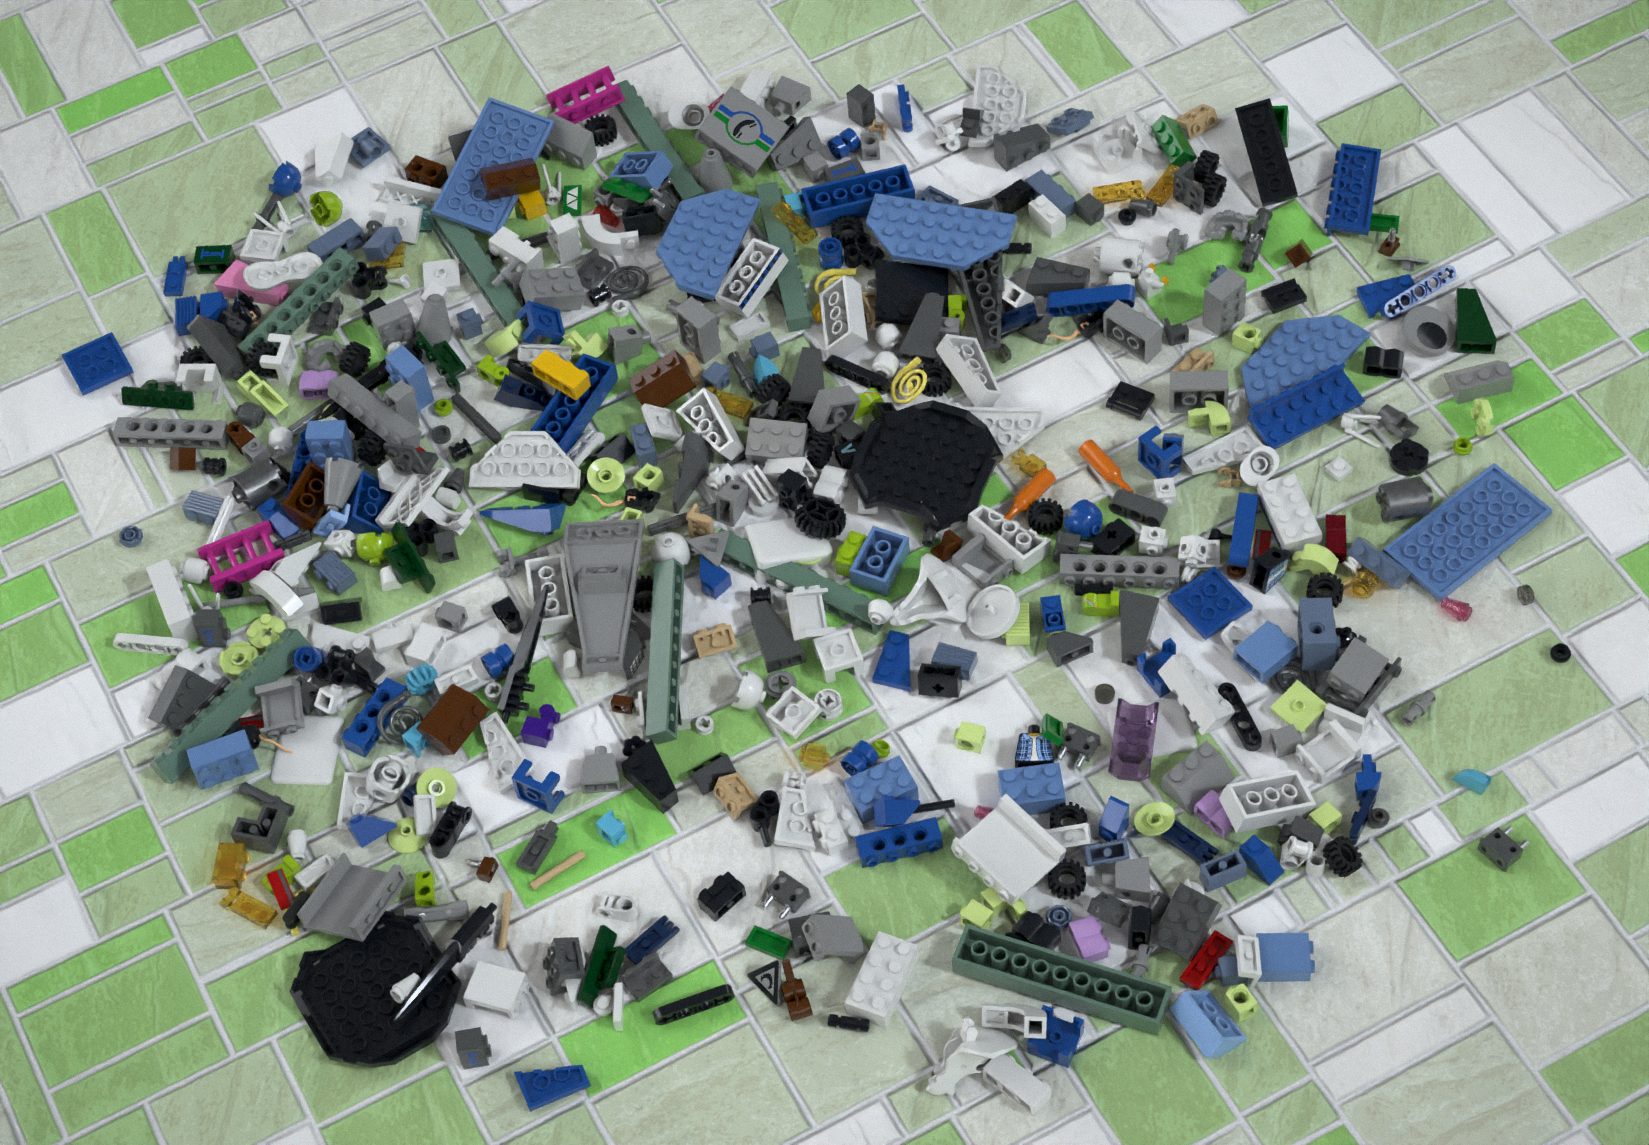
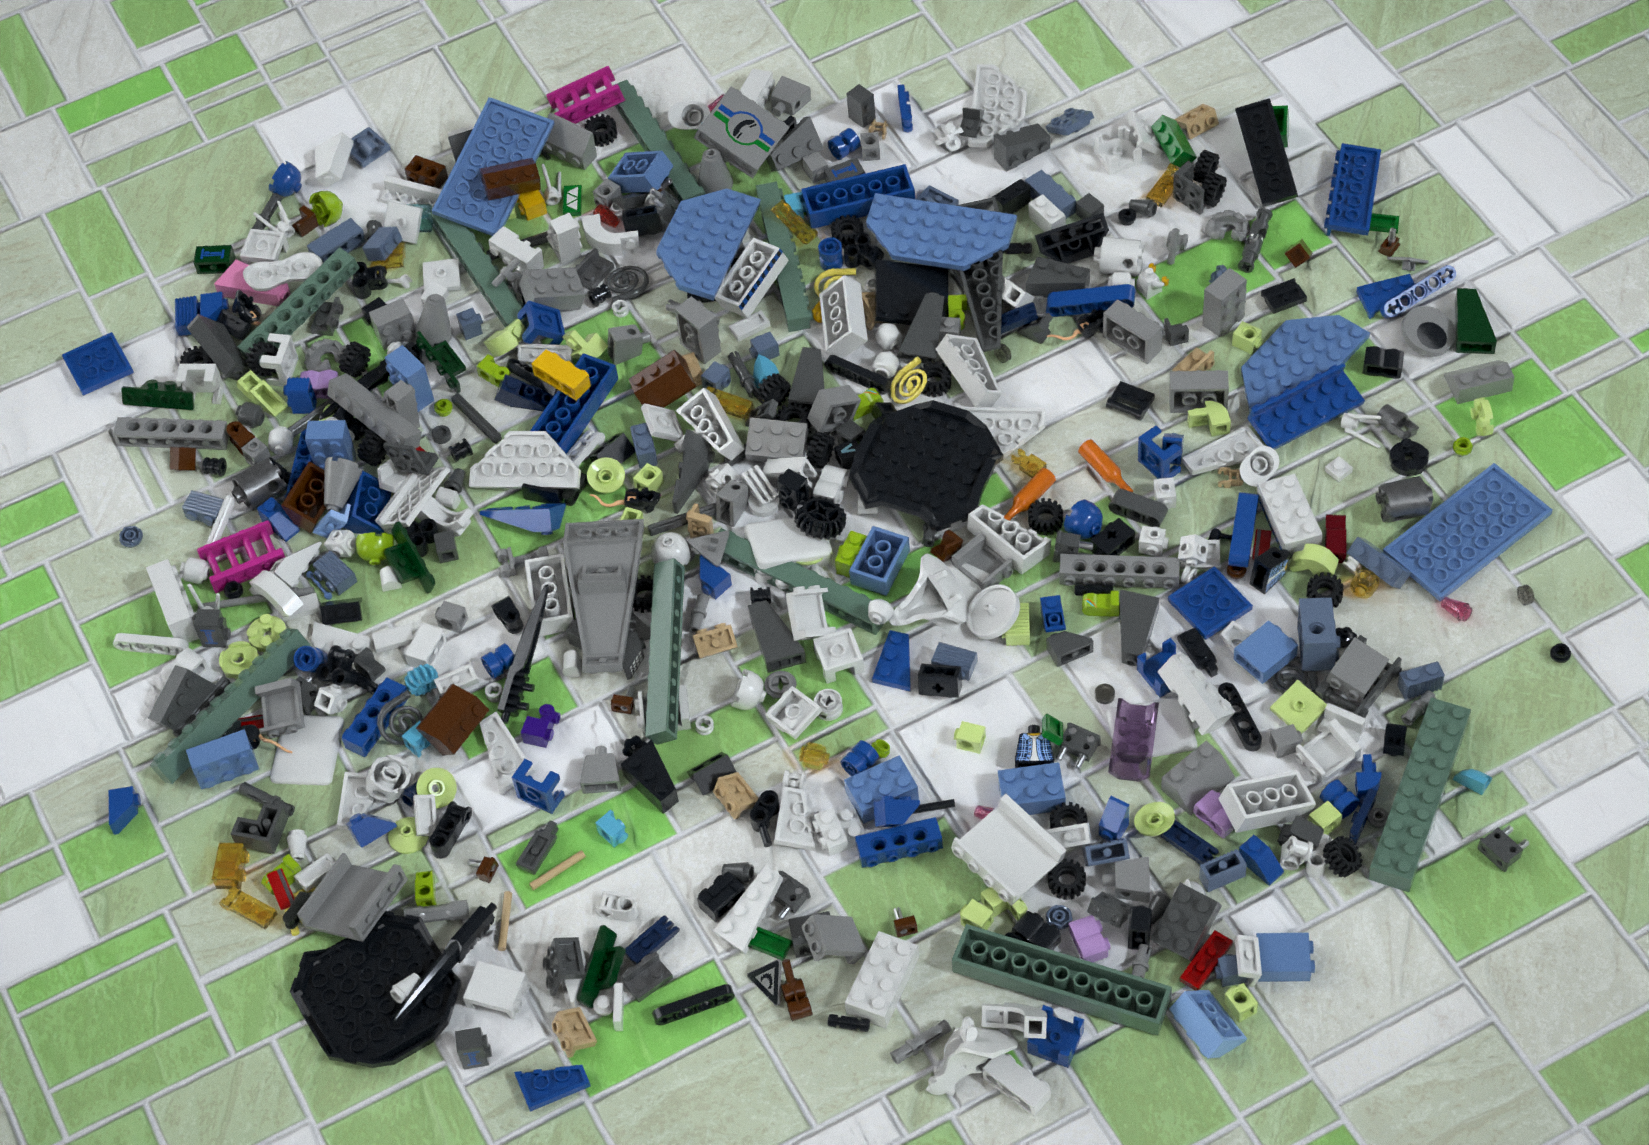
(122, 807): none -> blue slope
(176, 277): blue hinge -> none
(293, 540): black axle -> none
(300, 395): none -> blue brick
(306, 223): none -> reddish brown panel
(309, 574): none -> medium blue hinge
(573, 1031): none -> tan bracket
(627, 189): green plate -> none
(698, 613): none -> light grey pin
(741, 871): none -> dark grey cone
(743, 918): none -> white wing
(904, 926): none -> reddish brown piece
(912, 1046): none -> light grey pin
(1073, 240): none -> black wedge
(1119, 192): clear yellow plate -> none
(1198, 651): none -> black hinge
(1338, 796): none -> blue wheel
(1394, 739): none -> black bracket
(1419, 795): none -> sand green brick
(1420, 679): none -> sand blue brick

